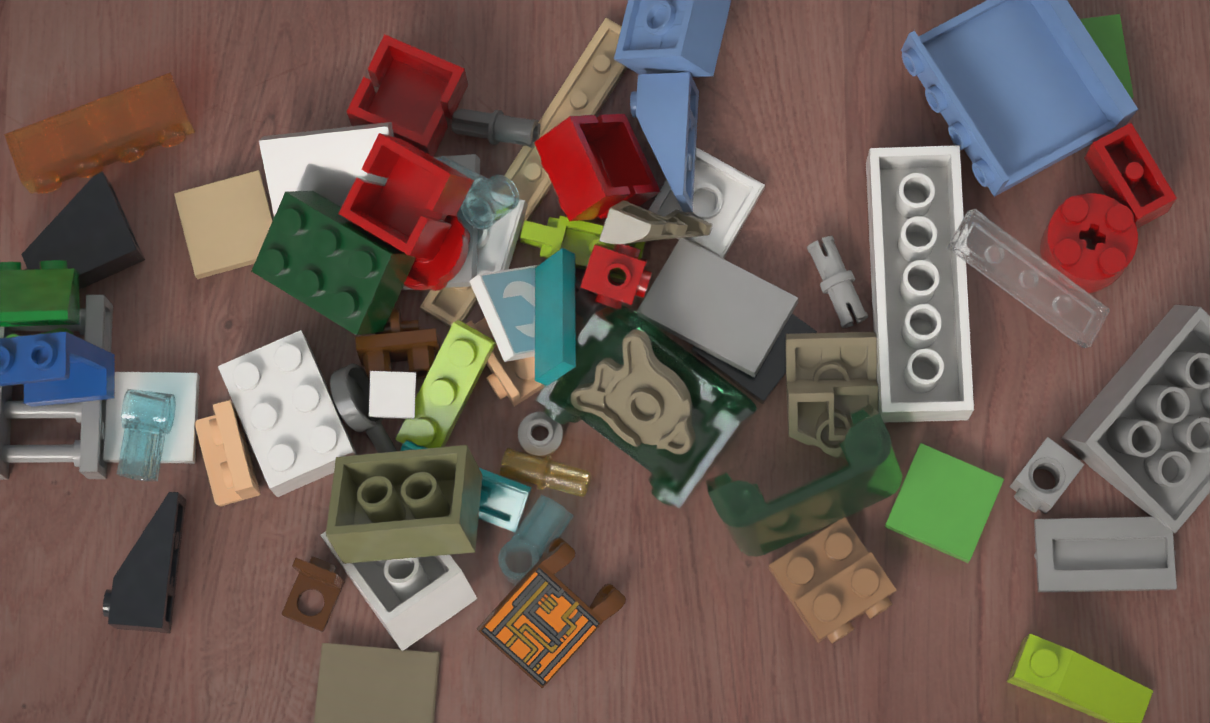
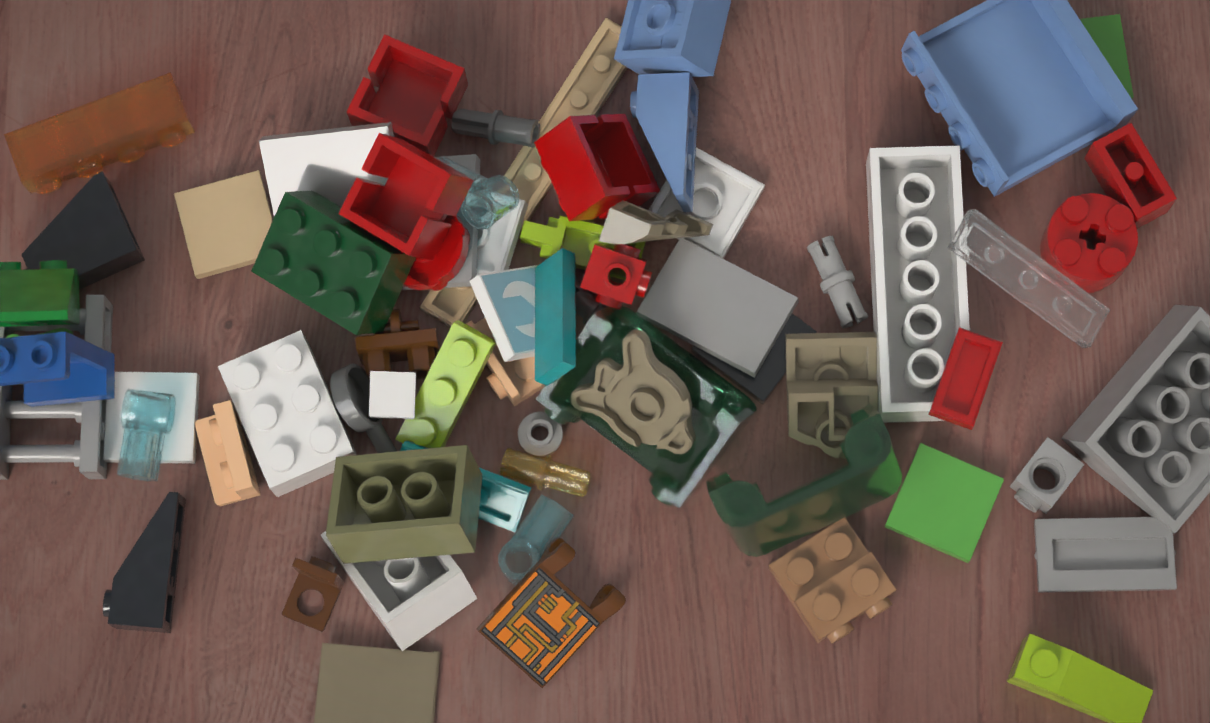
(965, 378): none -> red tile

